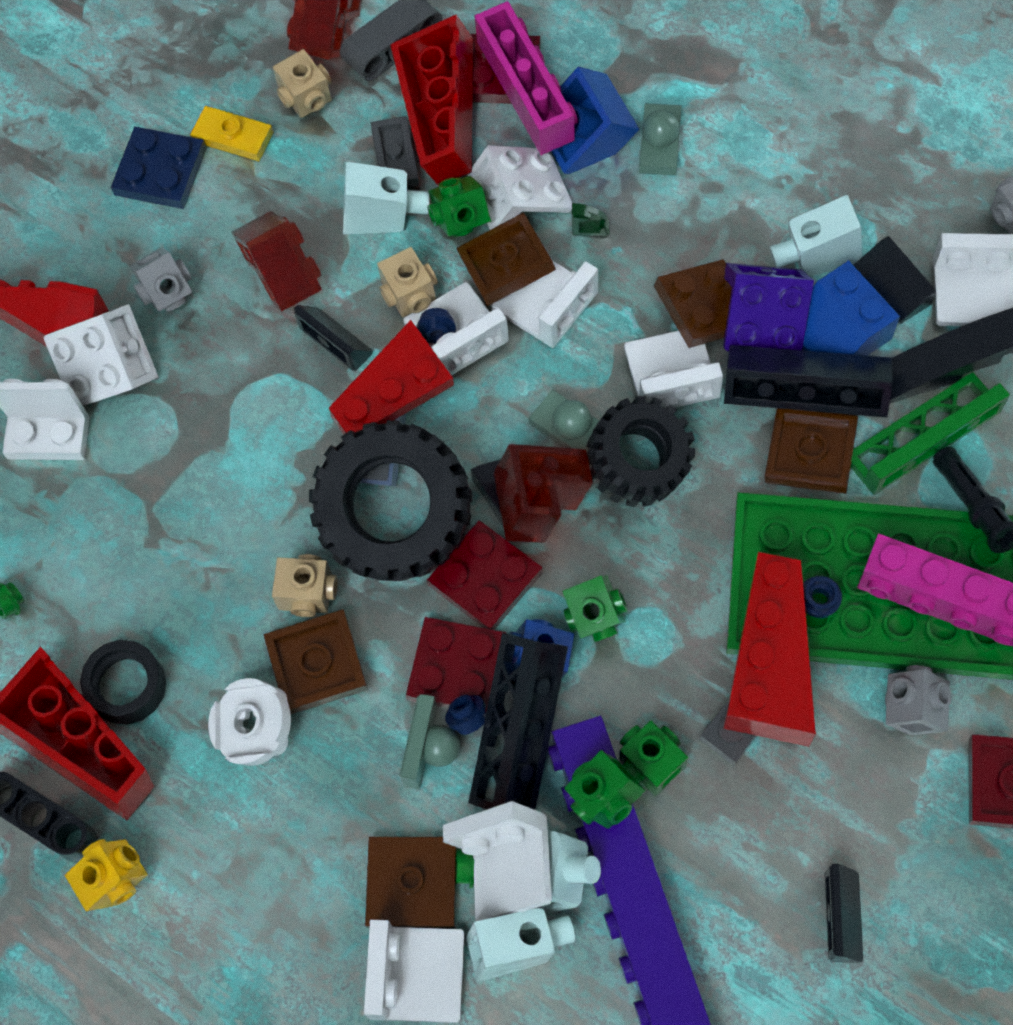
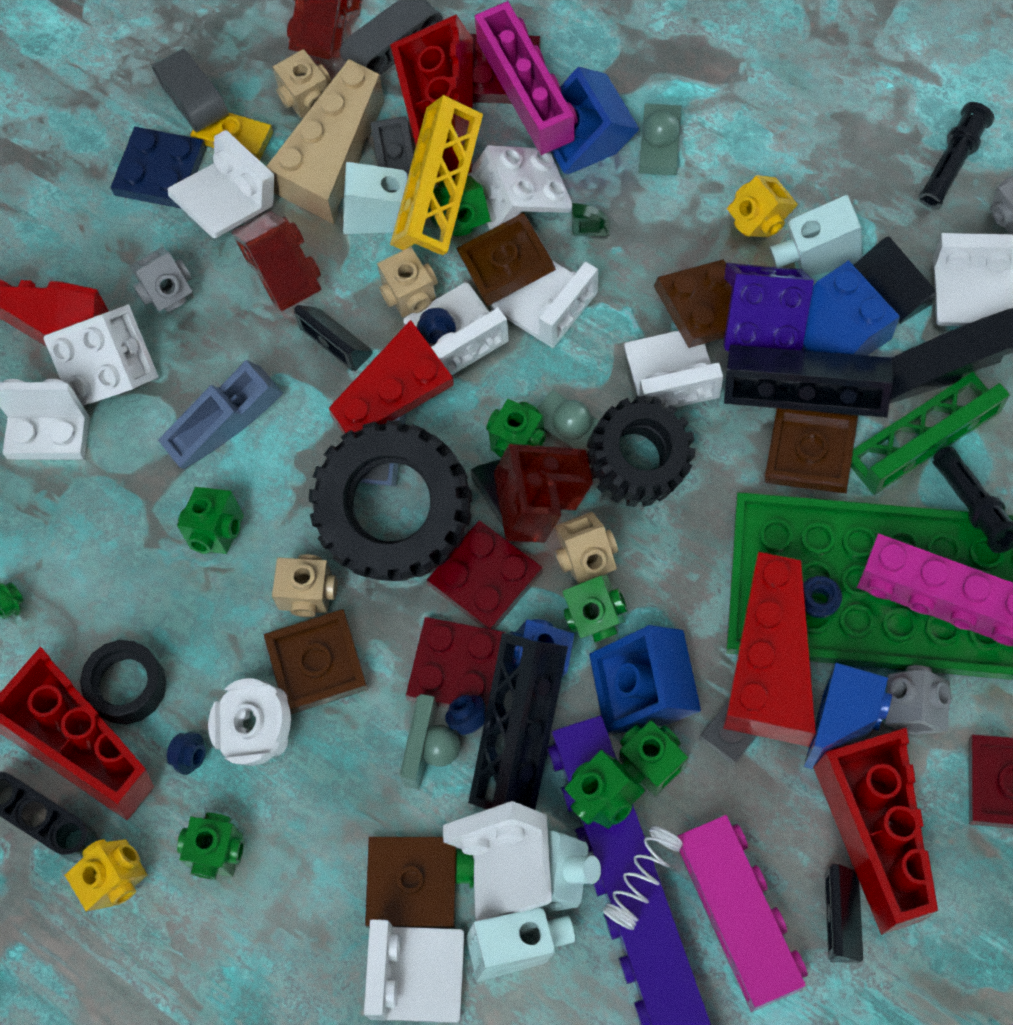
(186, 752): none -> dark blue plate
(190, 90): none -> dark grey beam
(210, 520): none -> green brick
(220, 414): none -> sand blue slope
(220, 856): none -> green brick
(227, 190): none -> white bracket
(314, 157): none -> tan wedge
(423, 176): none -> yellow fence
(517, 425): none -> green brick
(585, 548): none -> tan brick
(624, 916): none -> white piece
(645, 679): none -> blue slope
(740, 914): none -> dark pink brick
(761, 207): none -> yellow brick
(848, 710): none -> blue slope
(881, 826): none -> red wedge
(962, 142): none -> black pin

